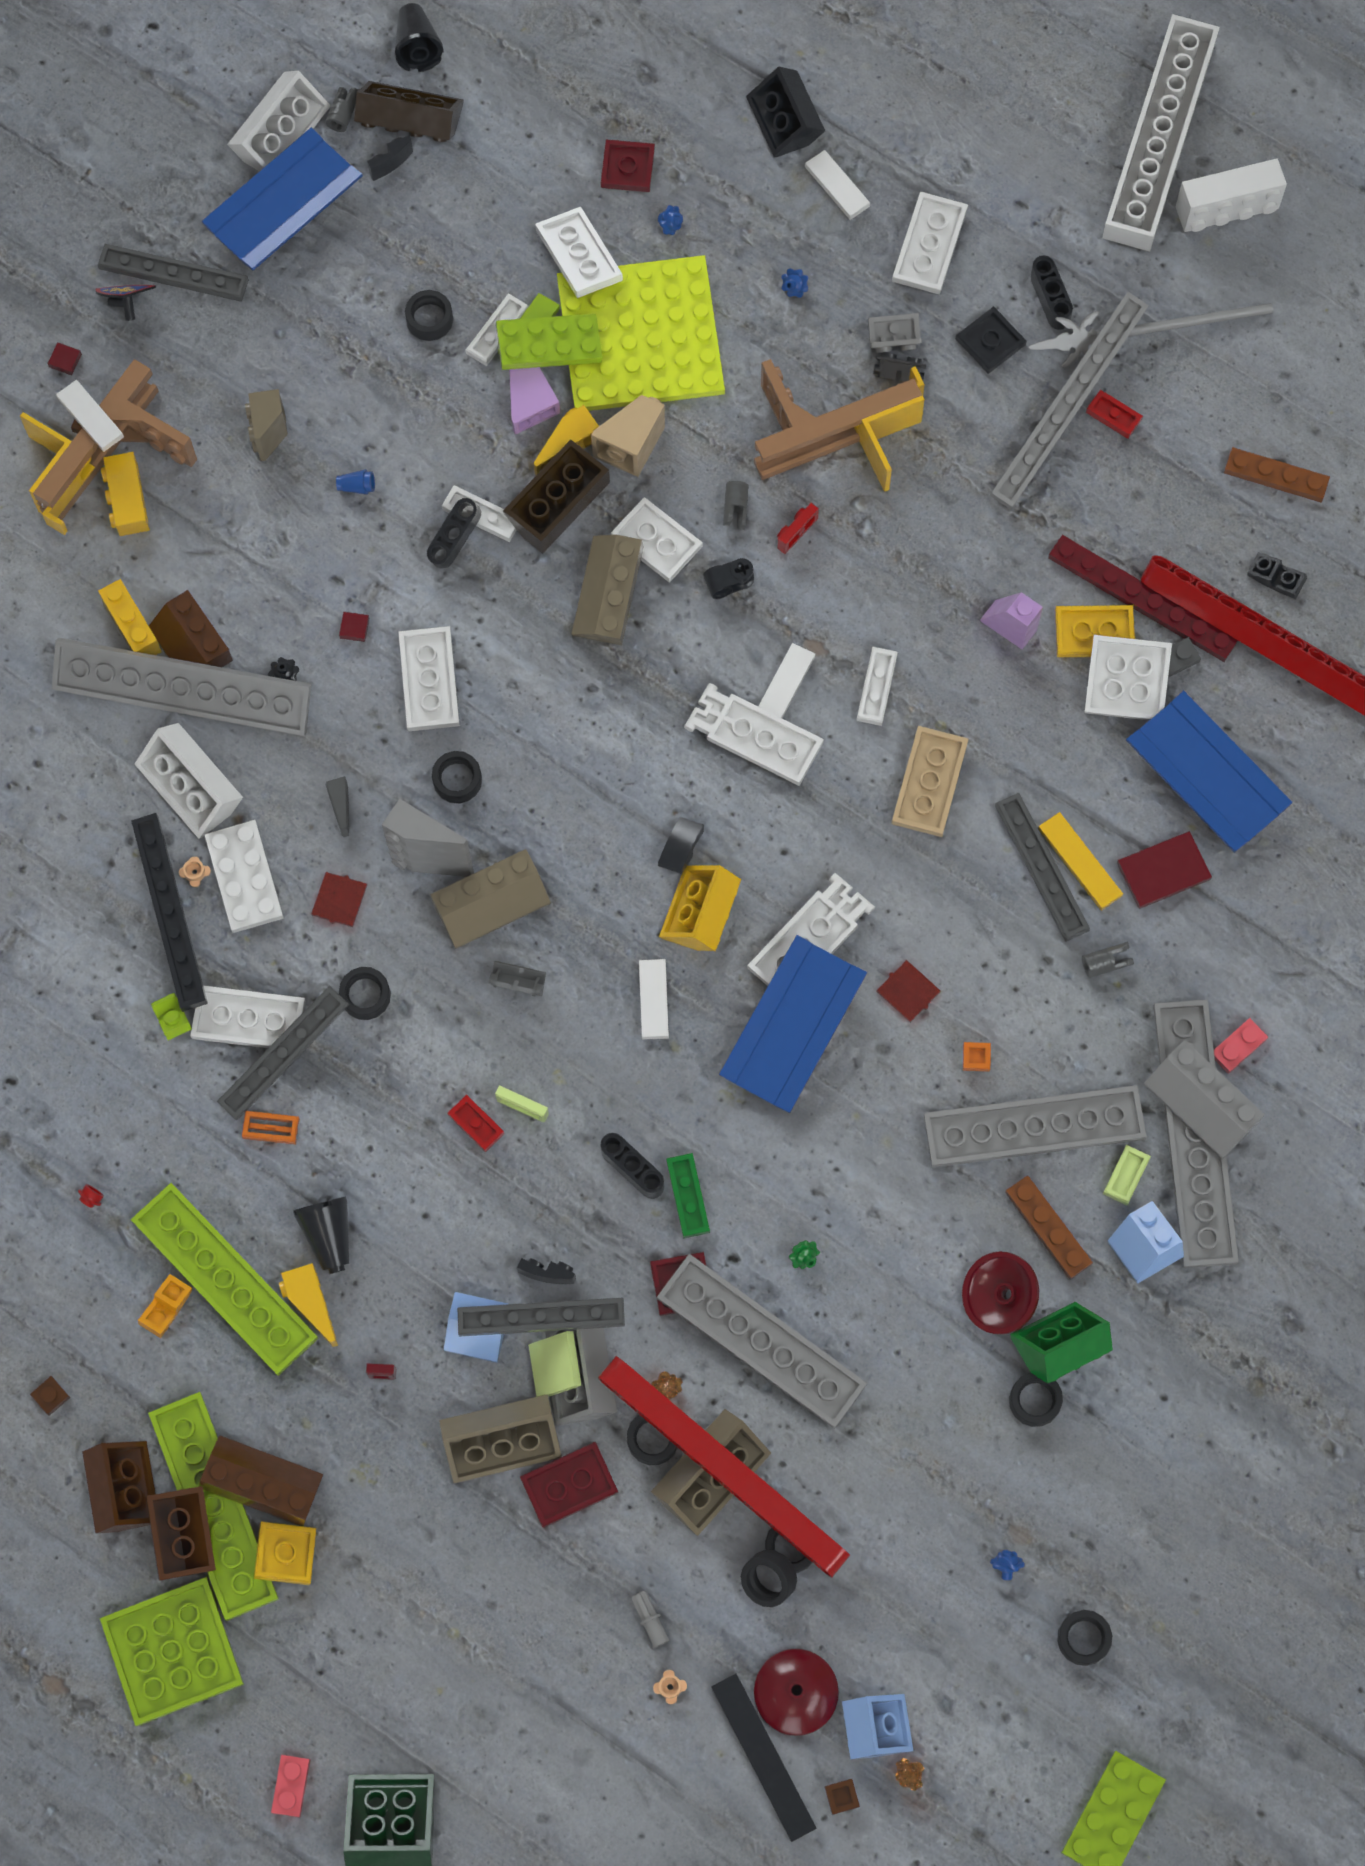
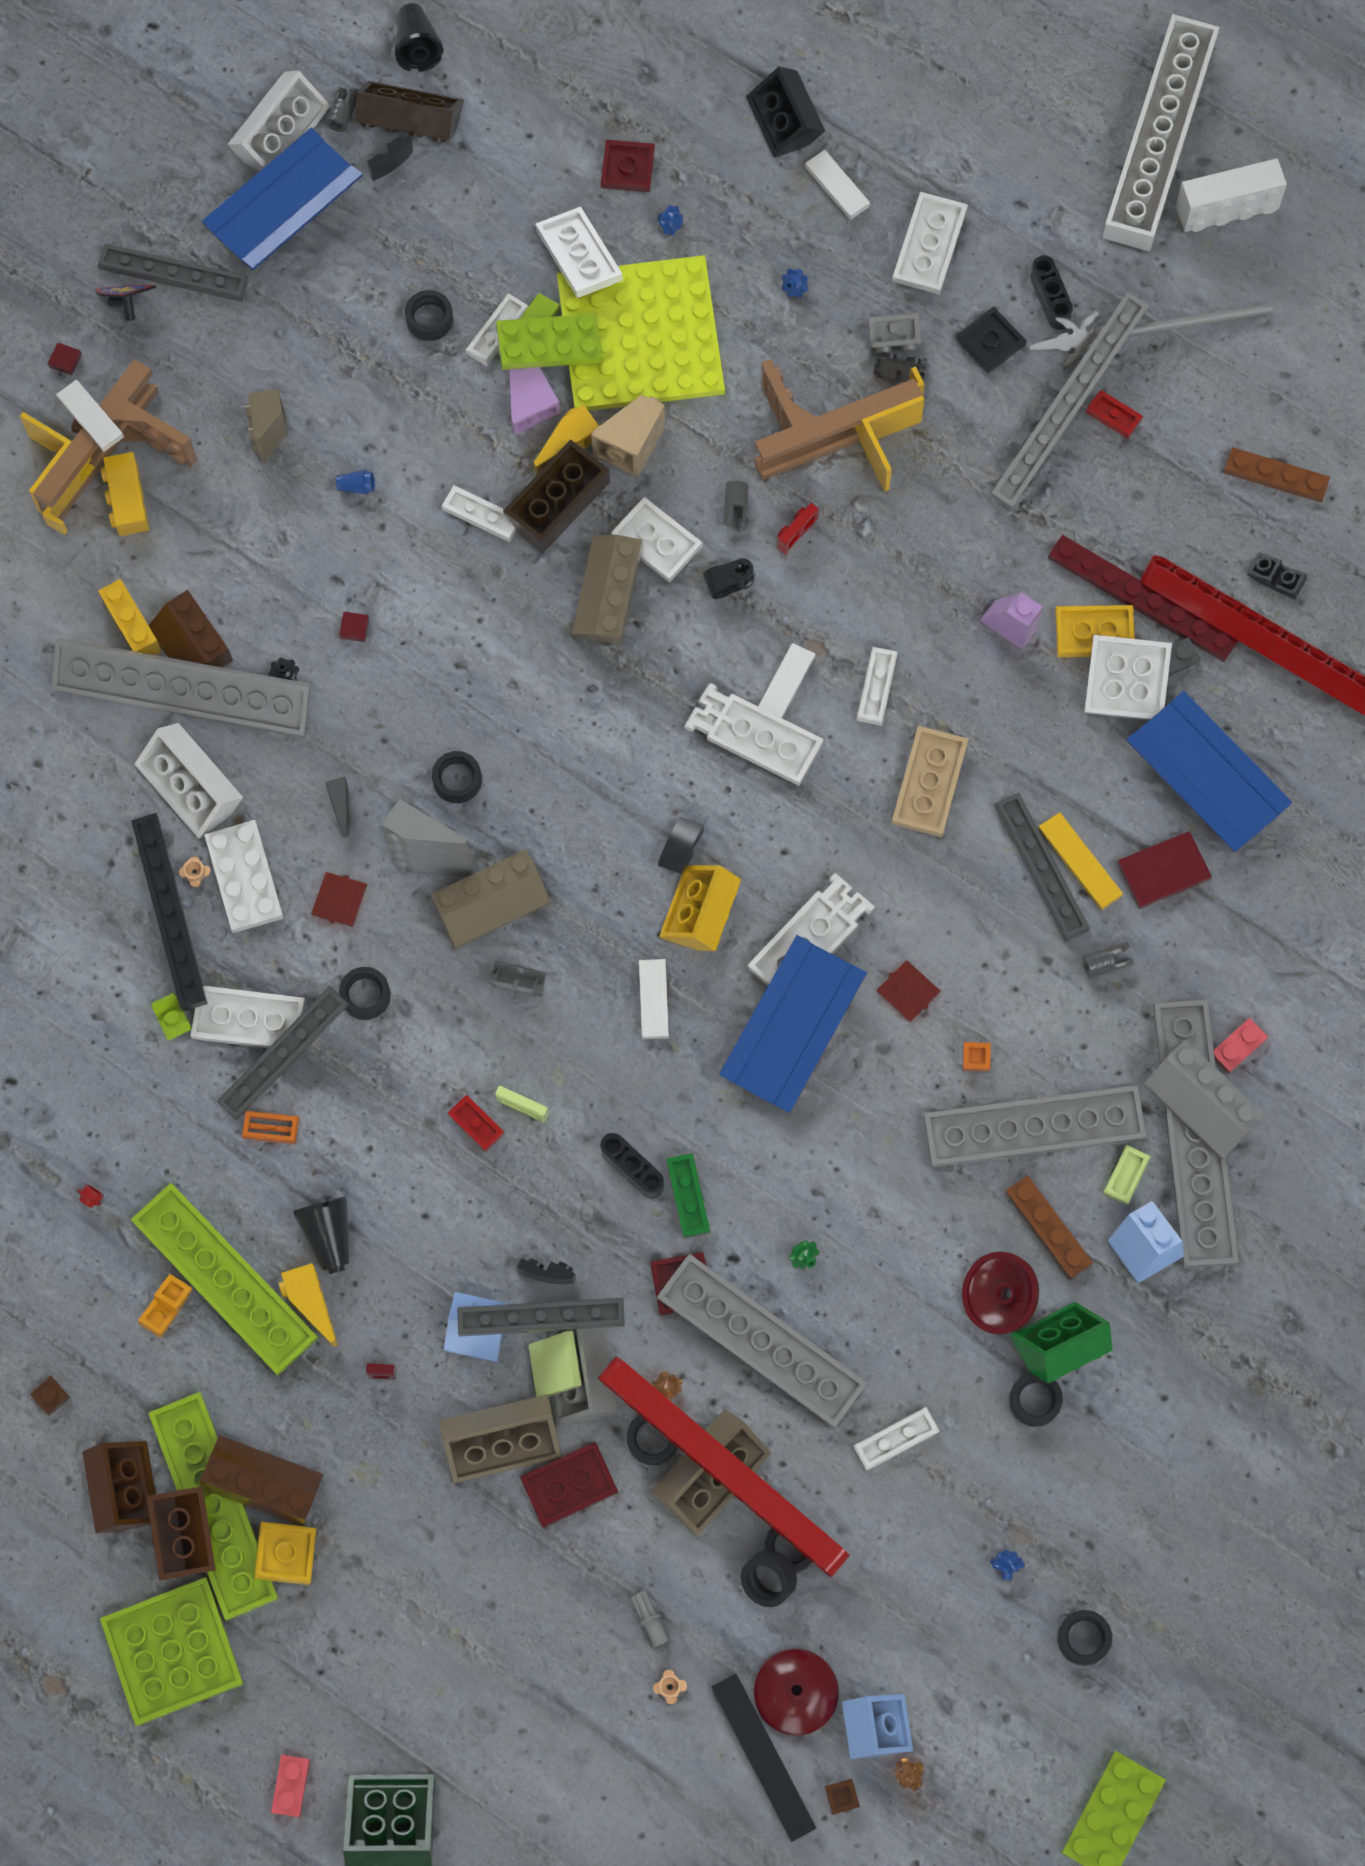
(428, 678): white plate -> none
(454, 520): black beam -> none
(896, 1439): none -> white tile

